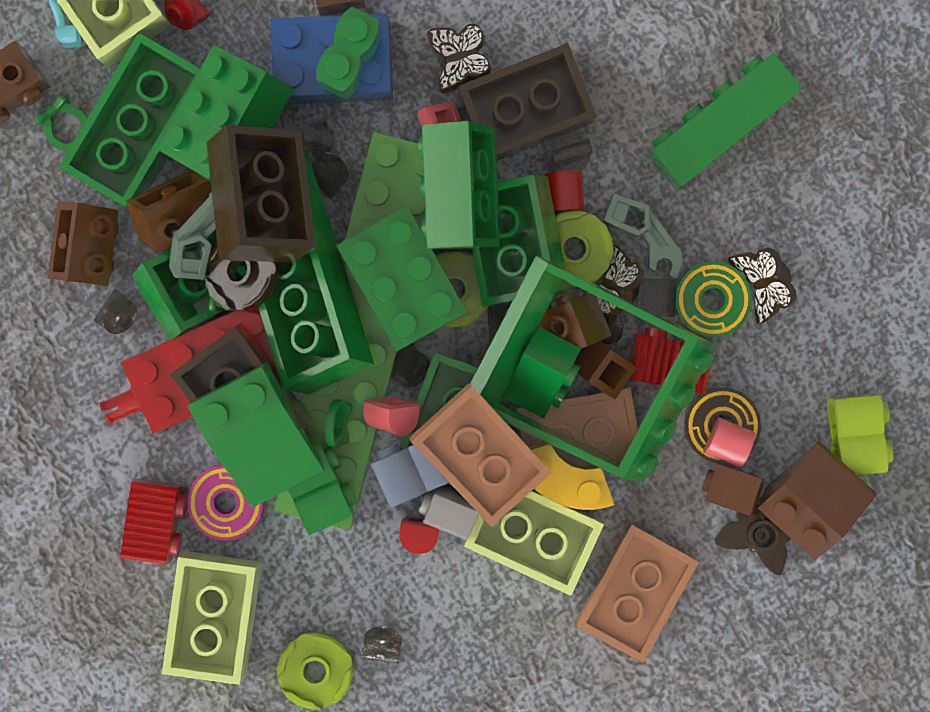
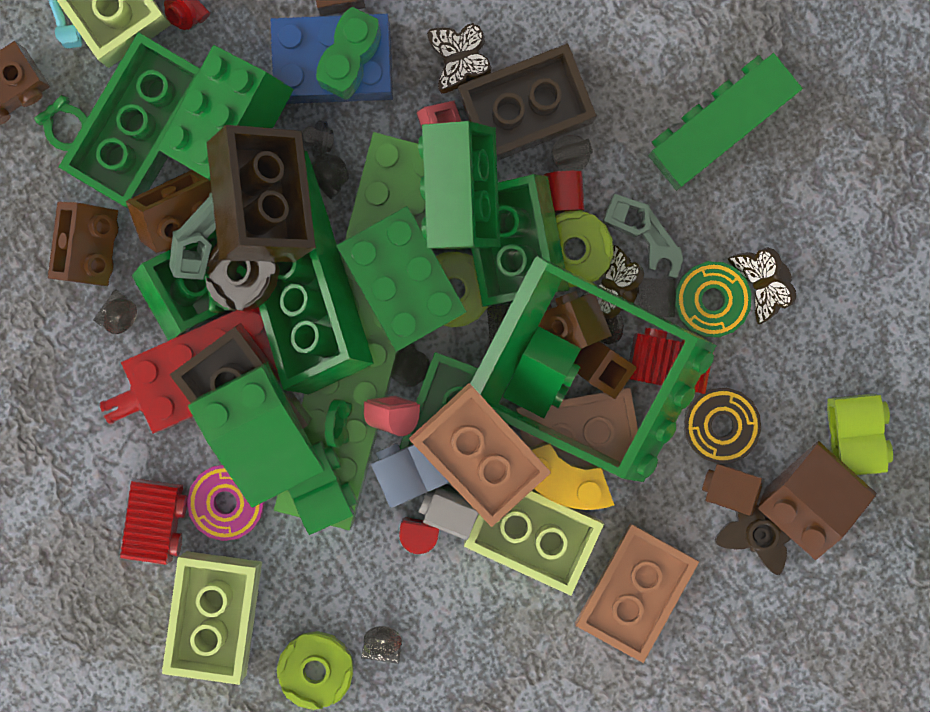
(729, 442): coral brick -> none

